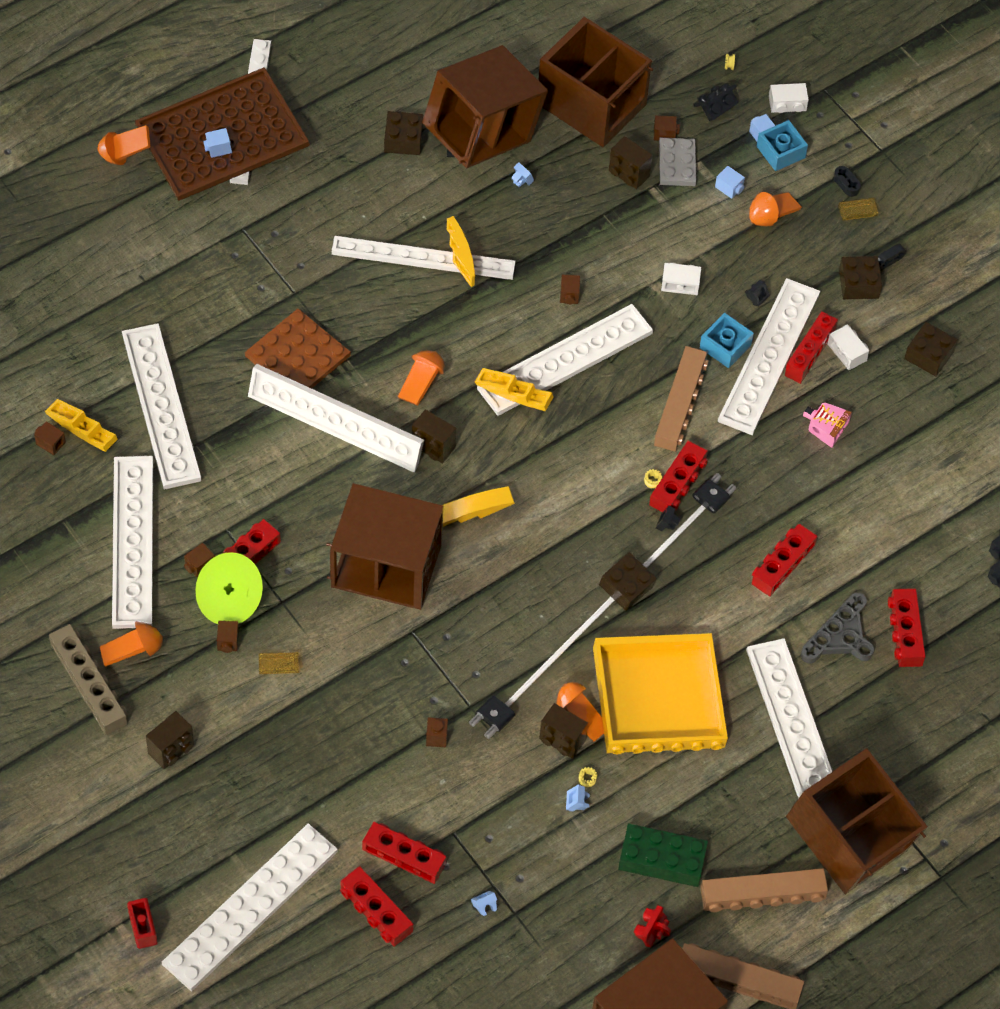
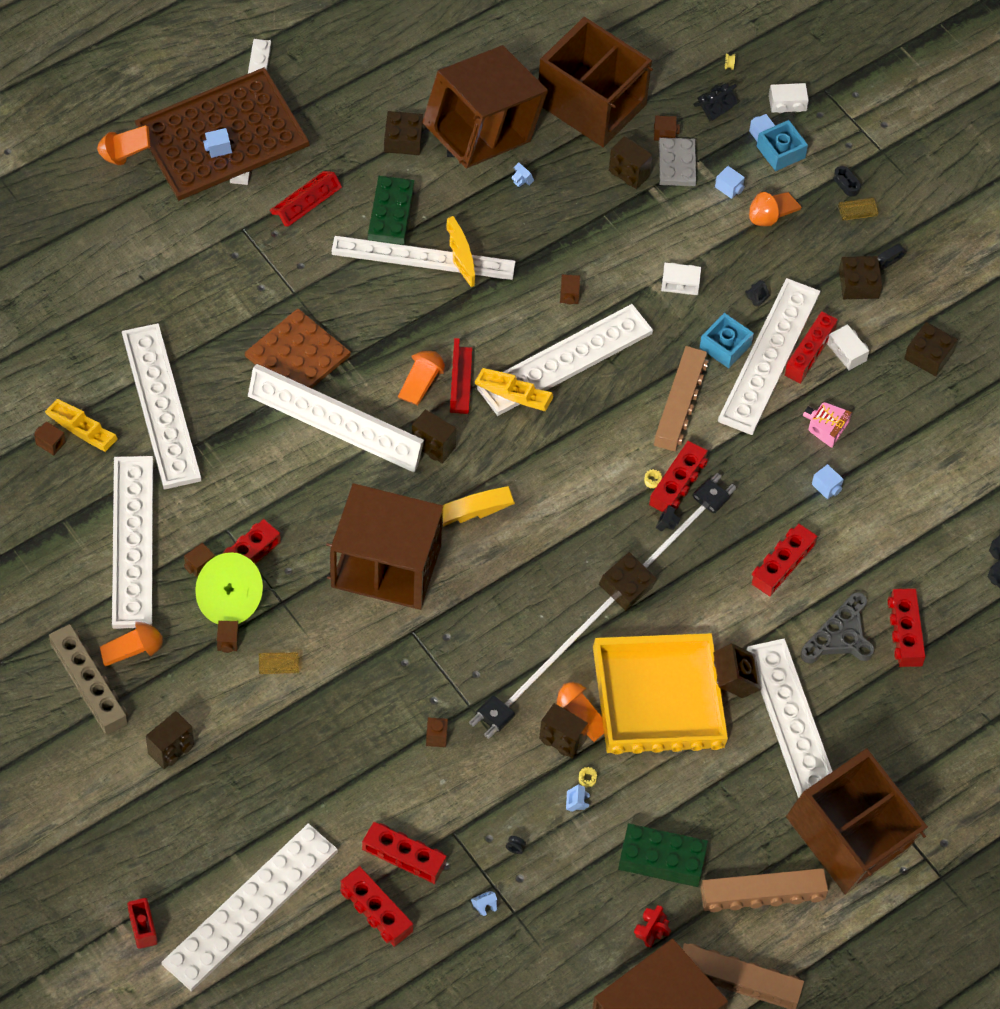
(307, 197): none -> red fence
(391, 210): none -> dark green brick
(460, 378): none -> red fence
(515, 844): none -> black bush
(737, 670): none -> dark brown brick
(827, 482): none -> light blue brick

